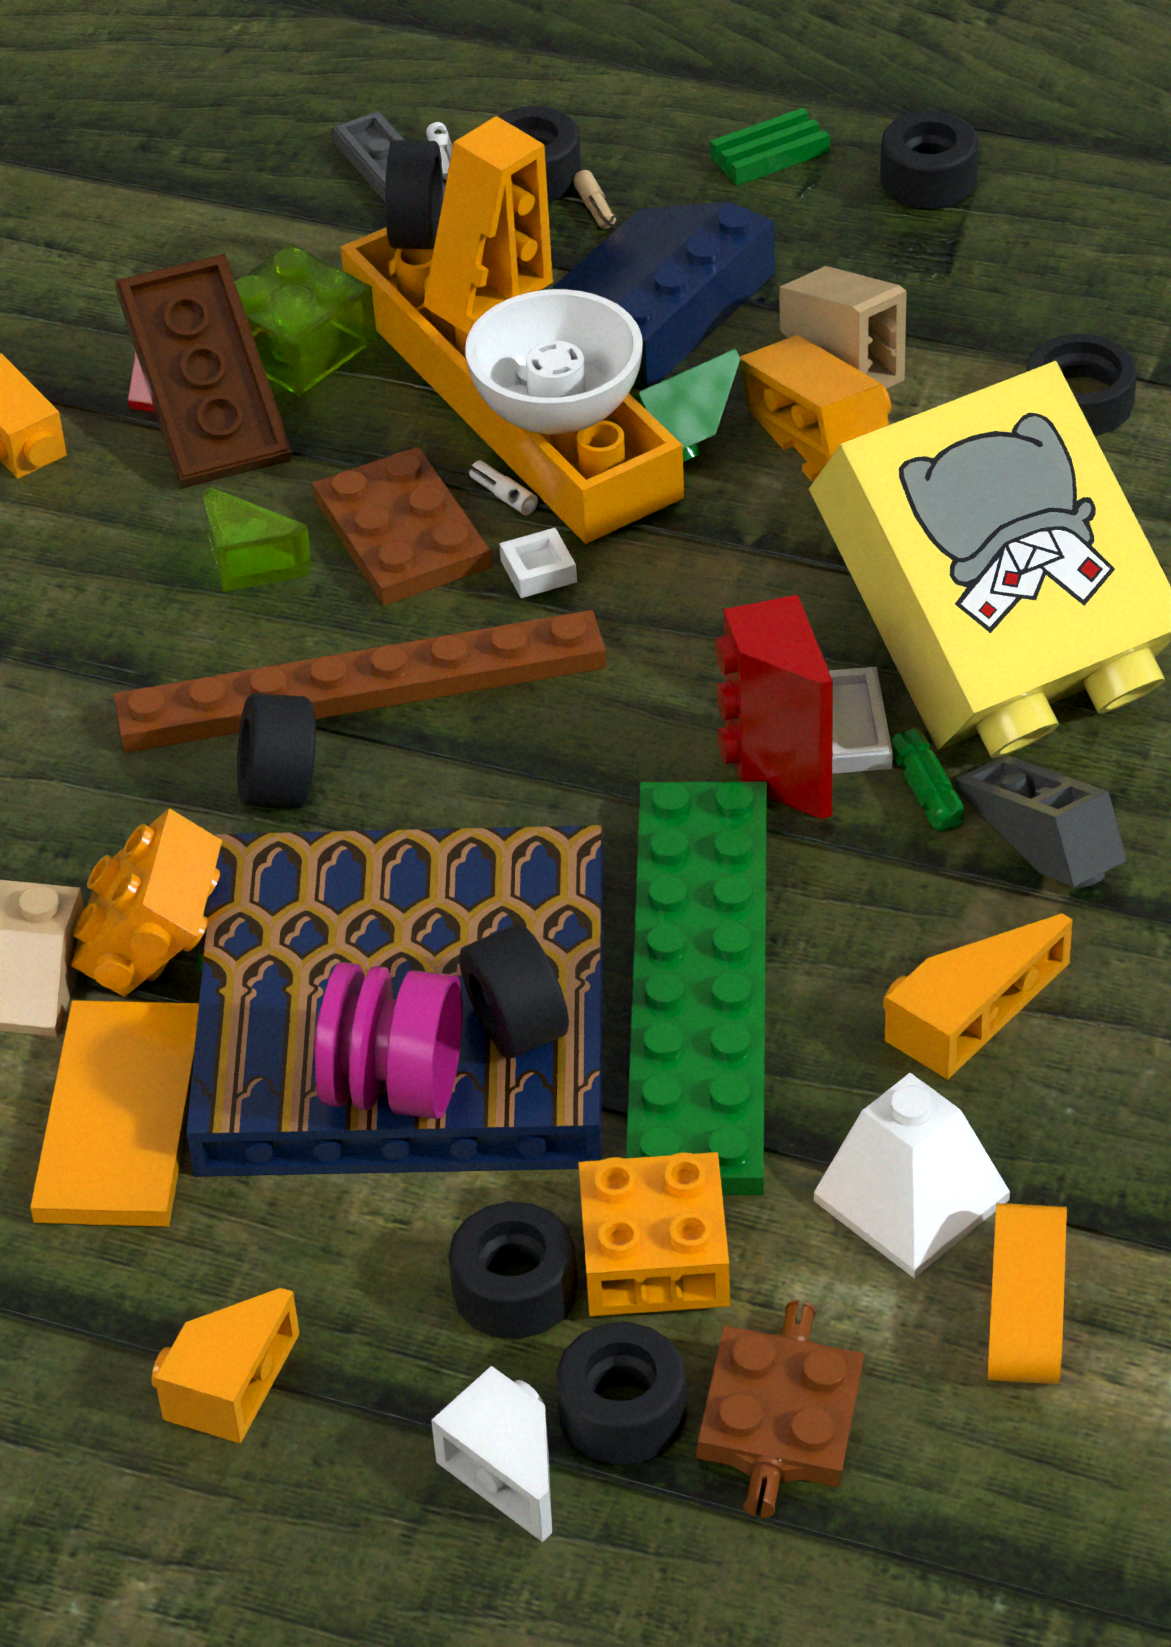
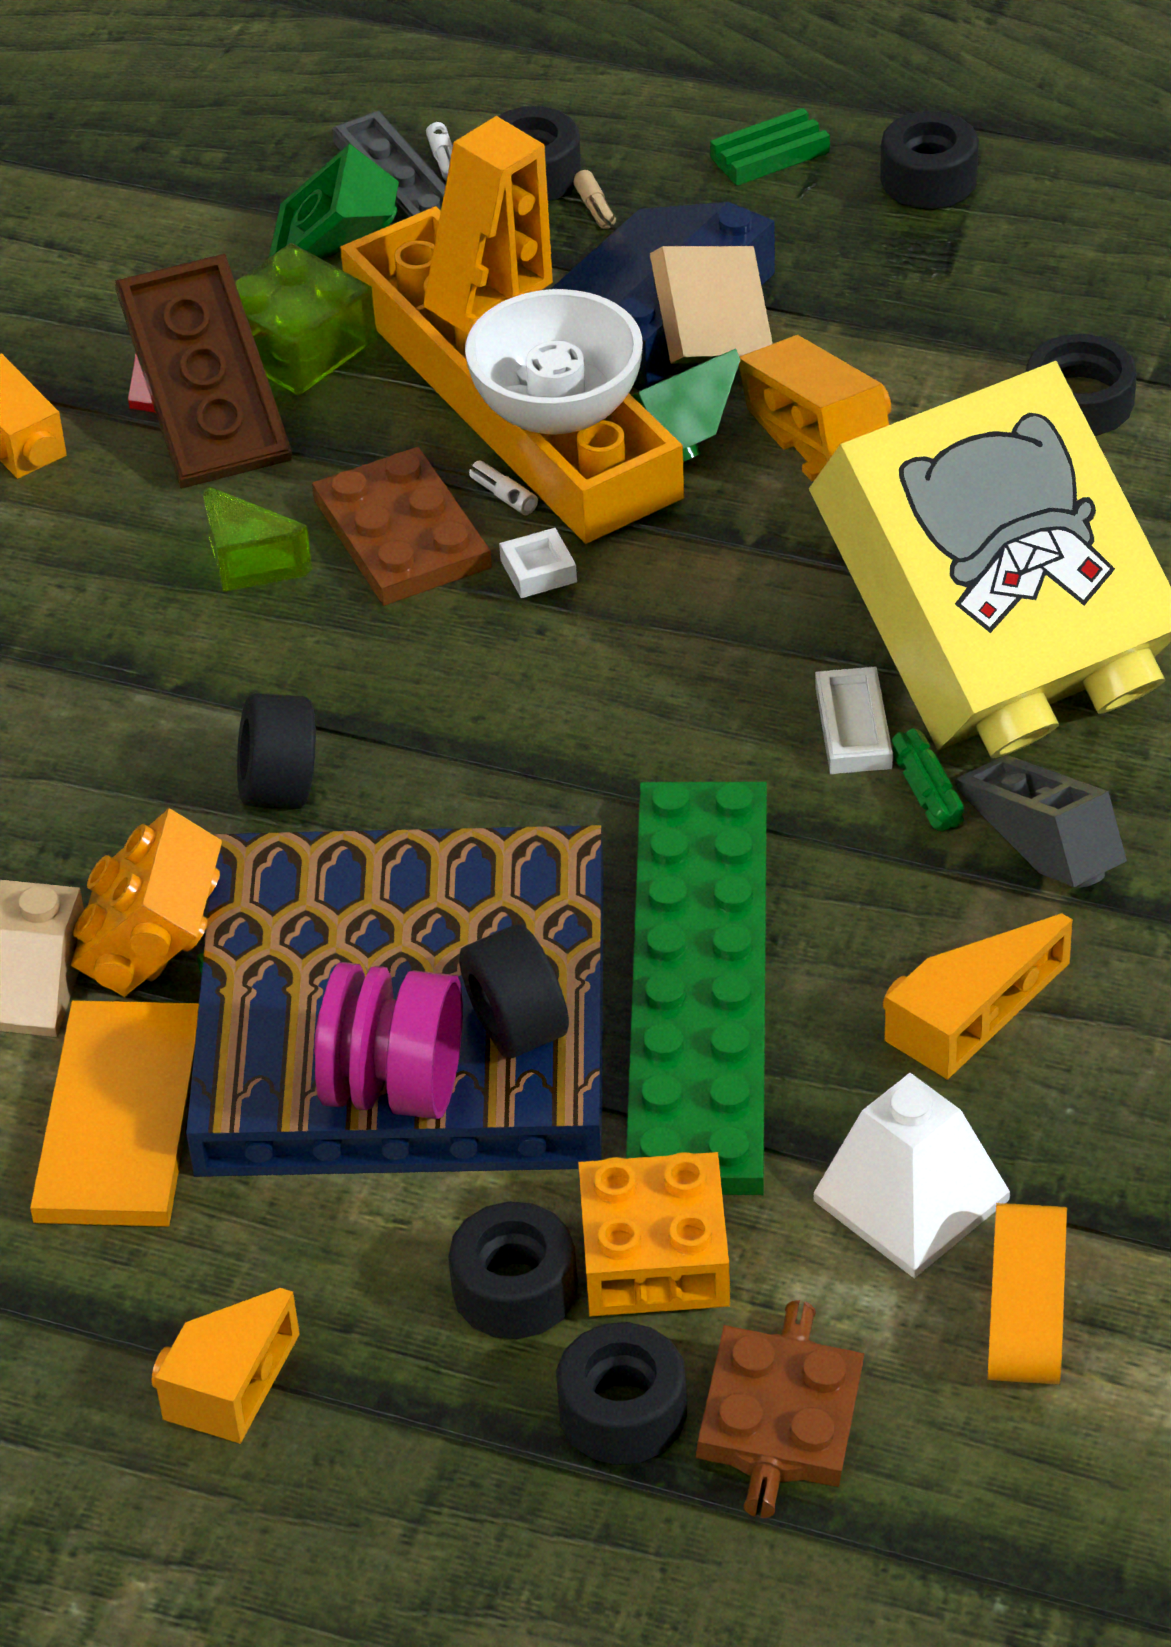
(337, 205): none -> green slope
(366, 678): dark orange plate -> none
(413, 194): black tyre -> none
(499, 1448): white slope -> none
(710, 301): none -> tan tile
(776, 704): red slope -> none
(849, 318): tan slope -> none

